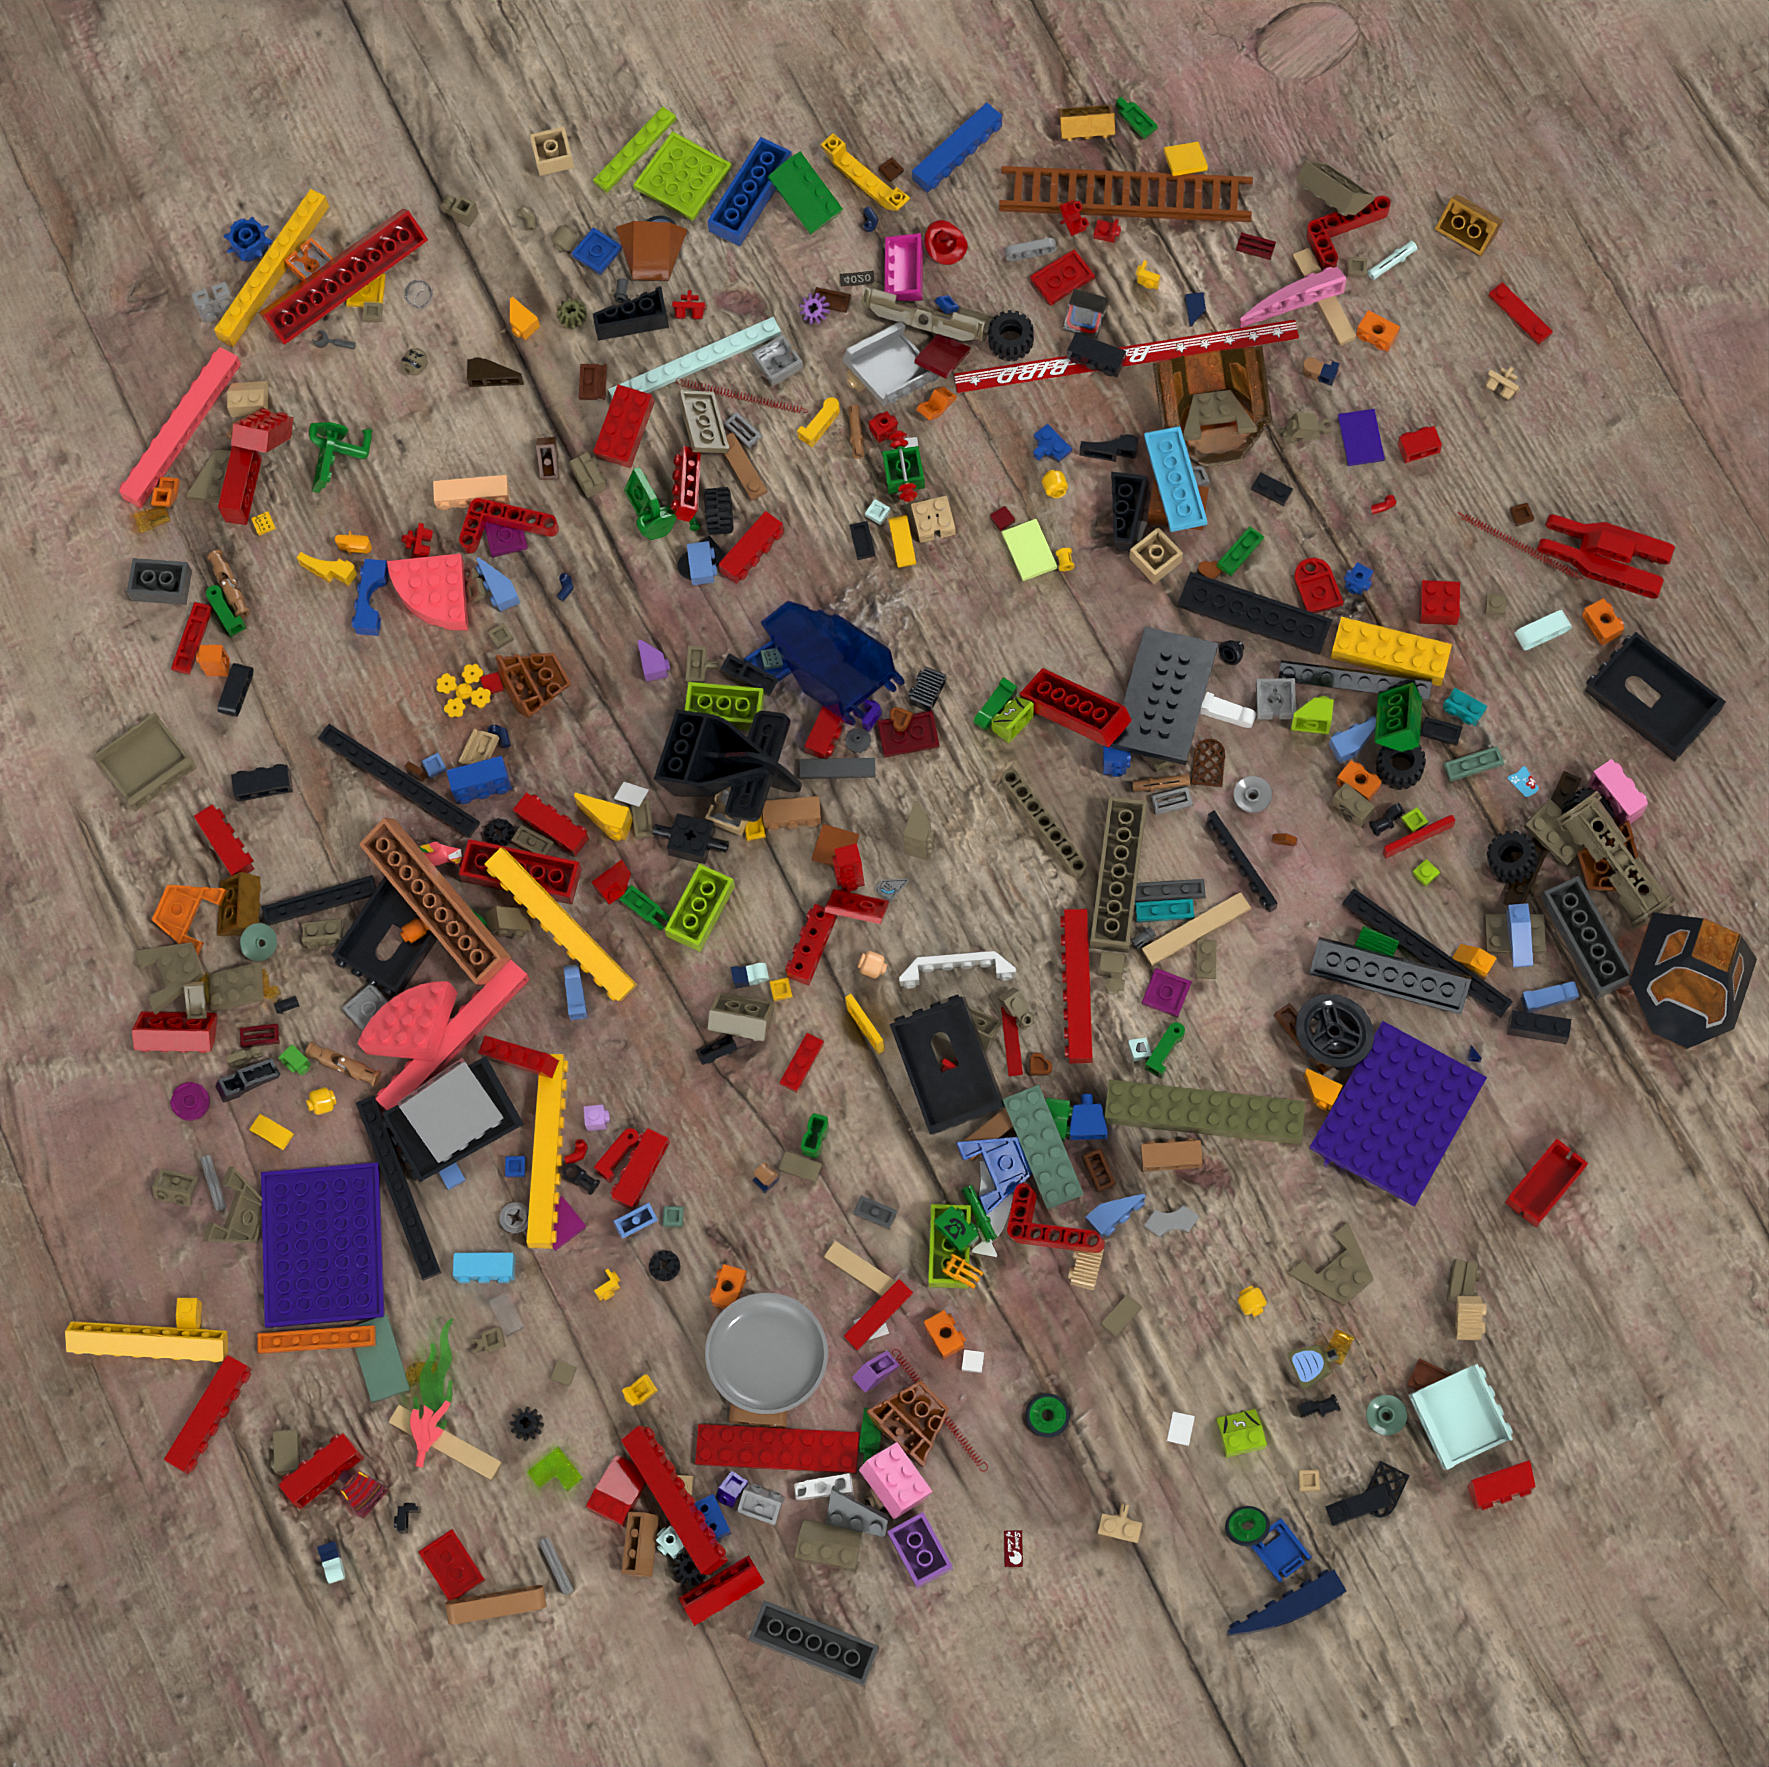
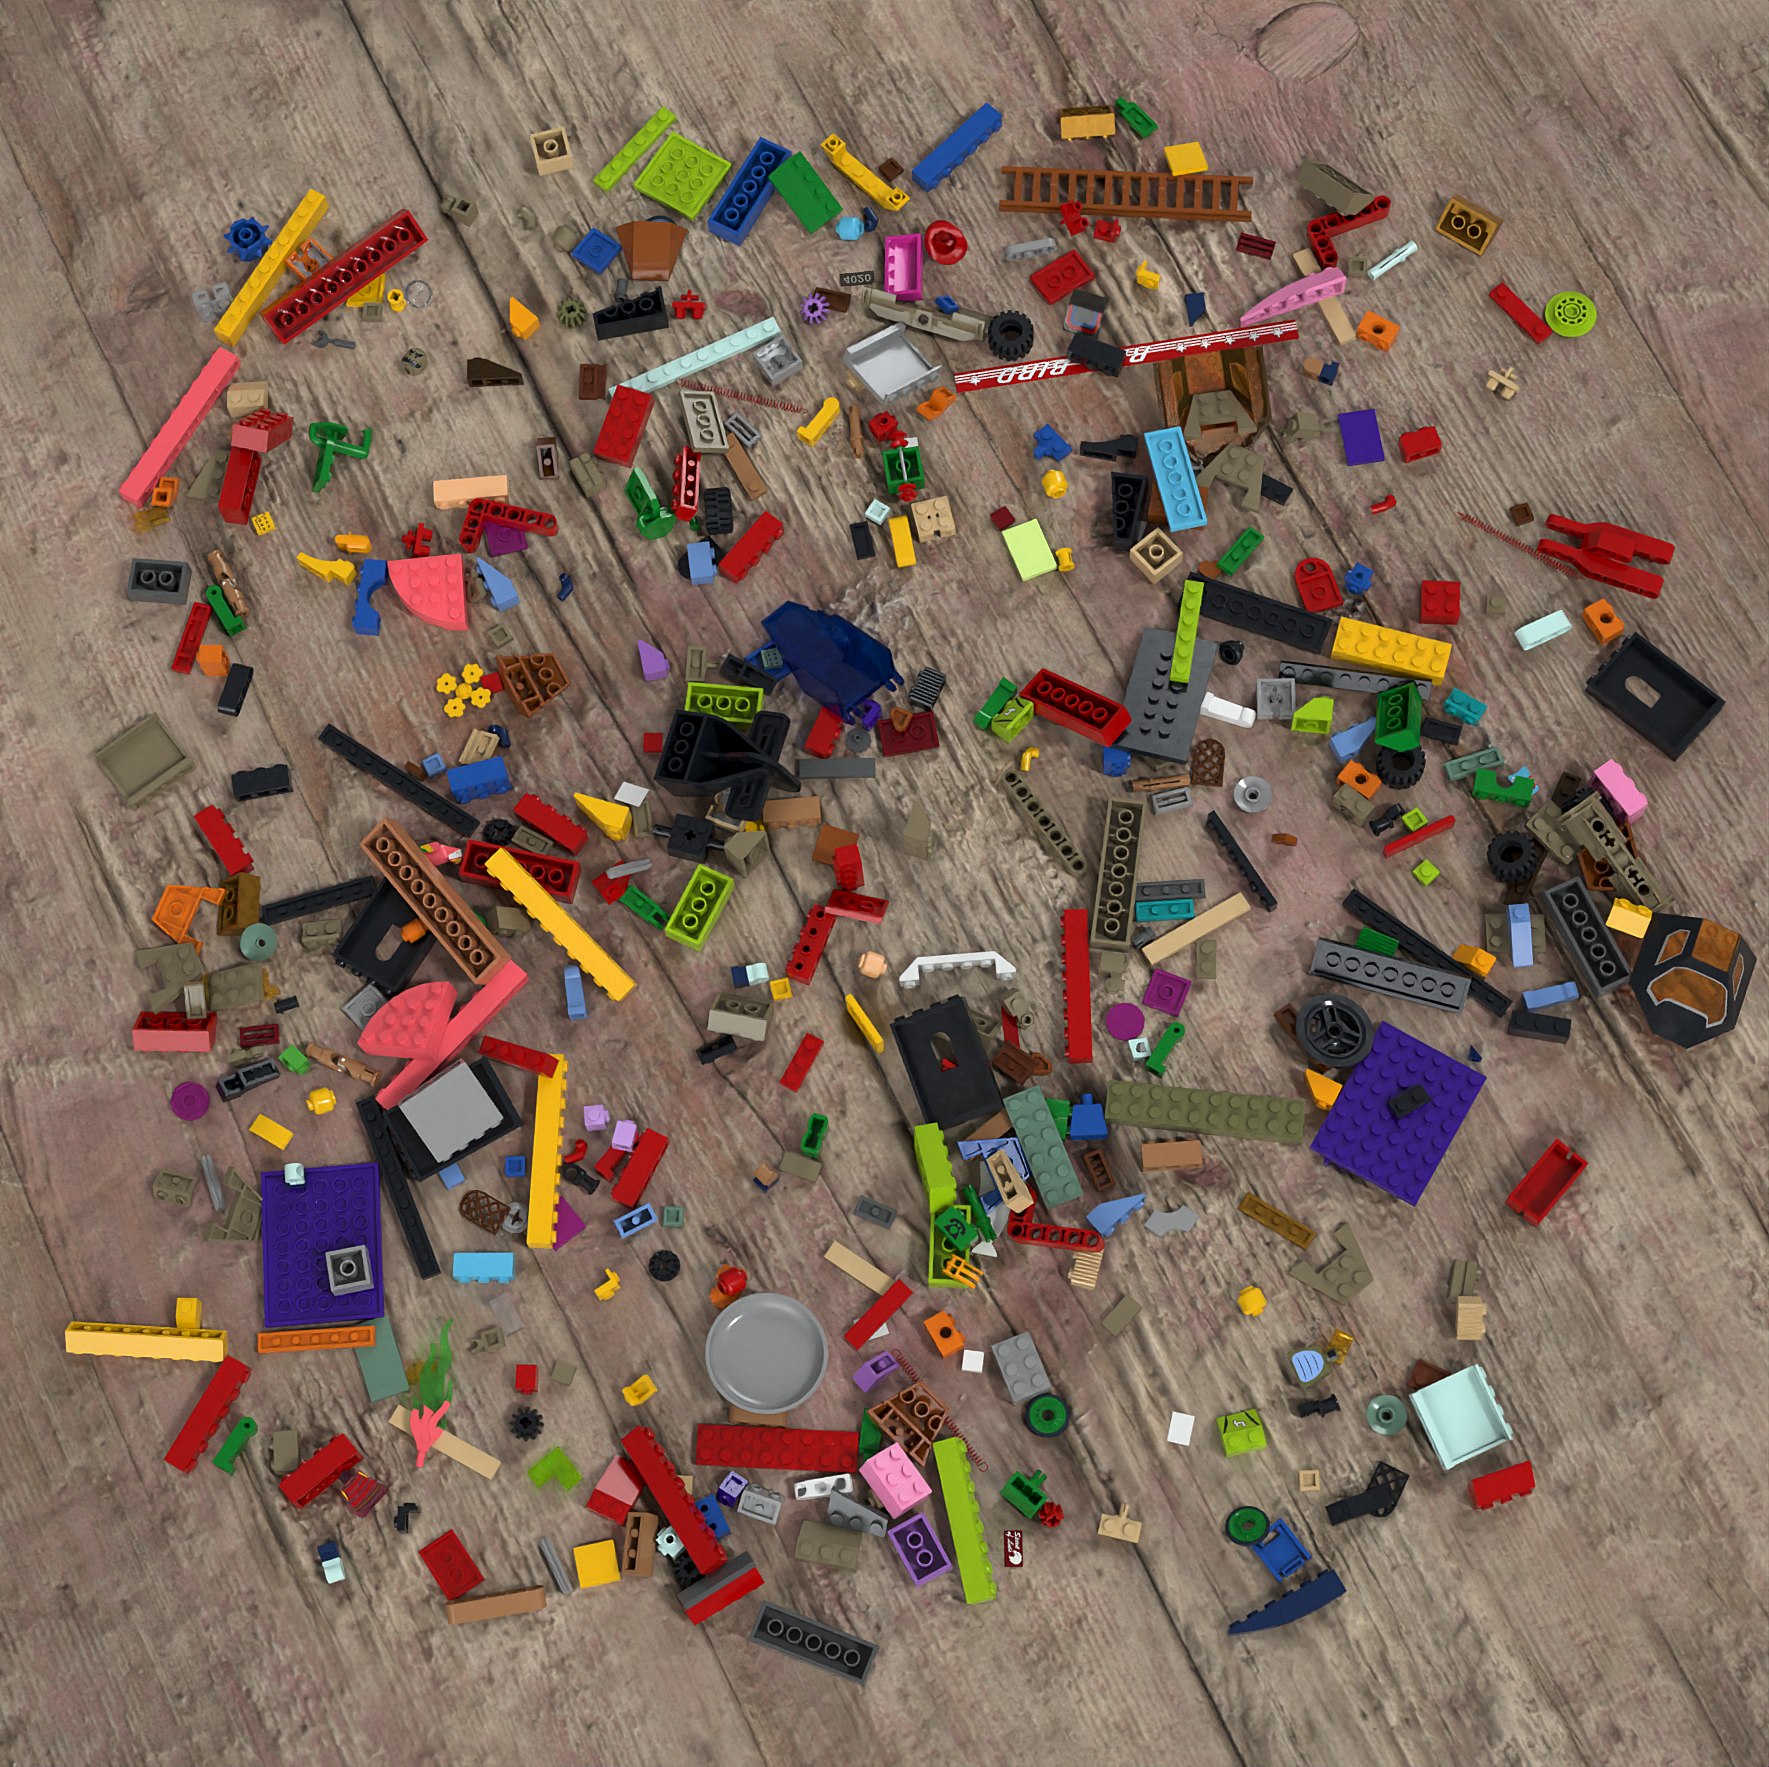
(234, 1444): none -> green leg
(295, 1176): none -> light aqua leg
(349, 1270): none -> light grey brick
(393, 295): none -> yellow bush
(494, 1230): none -> reddish brown window
(526, 1379): none -> red brick
(597, 1564): none -> yellow tile
(624, 1135): none -> lavender brick
(628, 868): none -> light grey axle
(653, 742): none -> red tile
(716, 1580): none -> dark grey tile
(732, 1281): none -> red head
(746, 851): none -> dark tan slope
(850, 228): none -> medium azure head
(890, 888): light grey sticker -> none
(934, 1167): none -> lime brick
(942, 355): dark red tile -> none
(965, 1521): none -> lime brick
(1009, 1182): none -> tan slope
(1015, 1062): none -> copper plate
(1021, 1368): none -> light grey brick
(1025, 1492): none -> green brick
(1026, 758): none -> yellow arm
(1051, 1514): none -> red gear
(1125, 1021): none -> magenta tile
(1186, 631): none -> lime plate
(1239, 468): none -> dark tan wing
(1276, 1221): none -> pearl gold tile
(1408, 1101): none -> black plate
(1486, 787): none -> green arch
(1572, 307): none -> lime wheel
(1629, 917): none -> yellow brick

